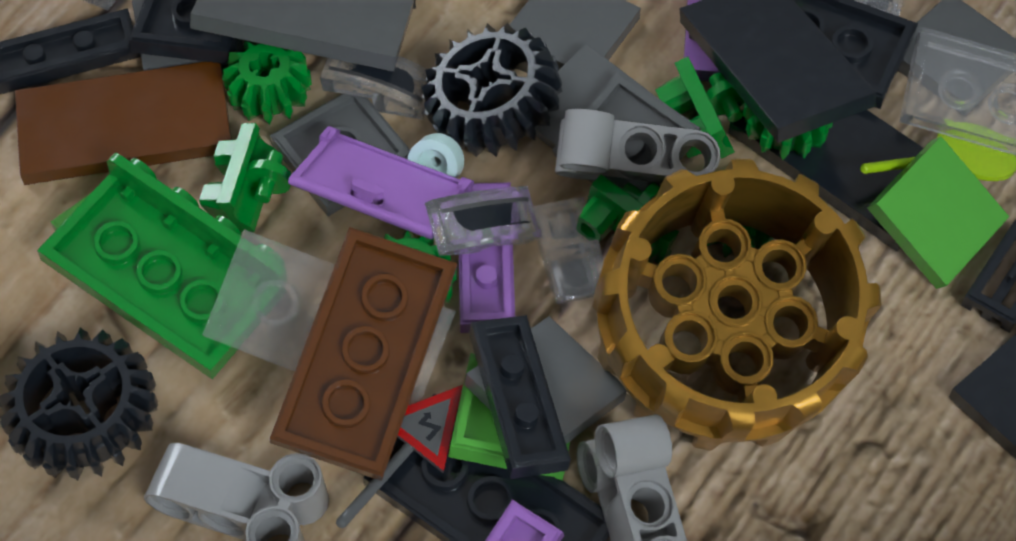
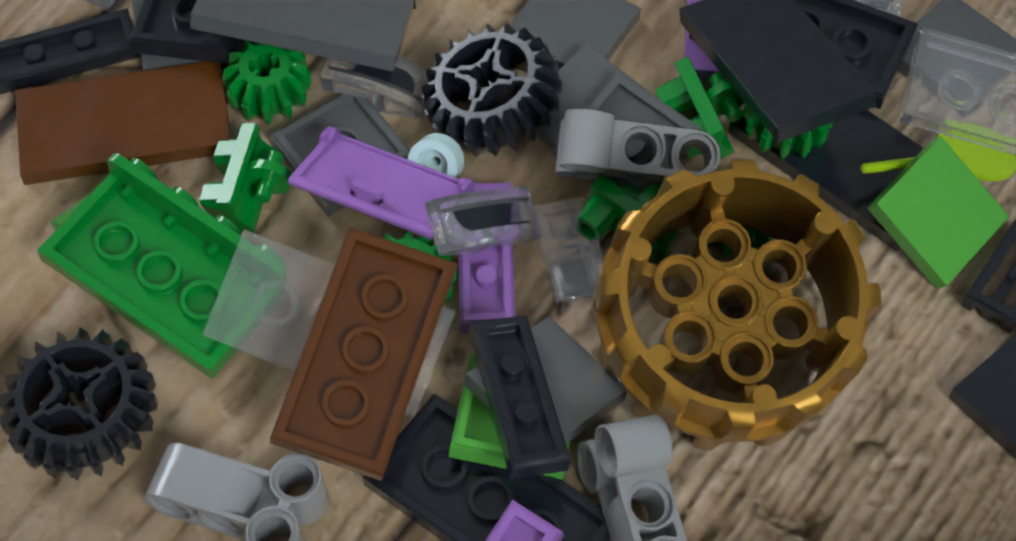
(425, 430): piece -> none

